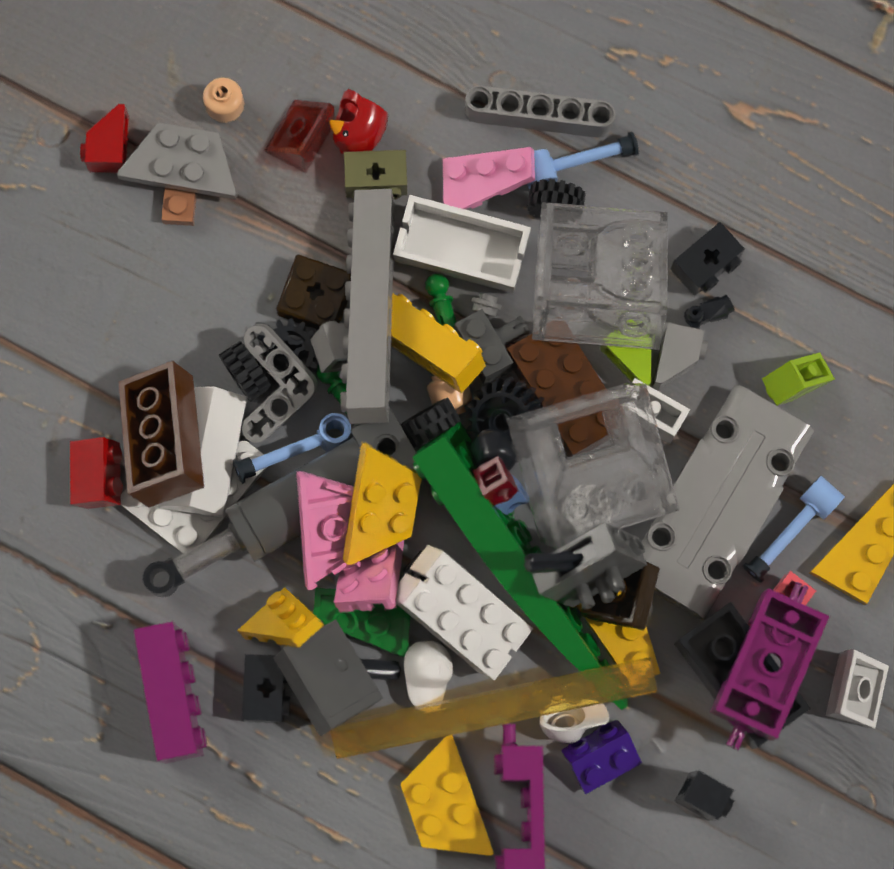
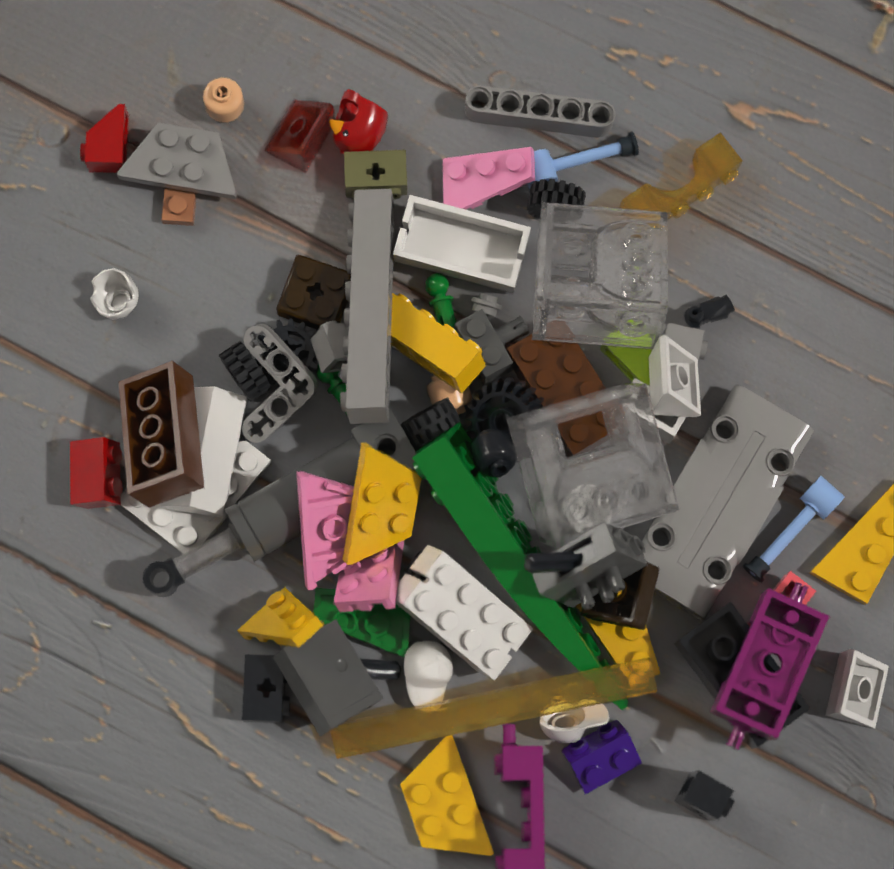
(114, 294): none -> white hair
(169, 693): magenta brick -> none
(247, 468): light blue piece -> none
(500, 486): dark red leg -> none
(673, 380): none -> white slope
(712, 164): none -> clear yellow arch
(715, 244): black brick -> none
(797, 378): lime slope -> none

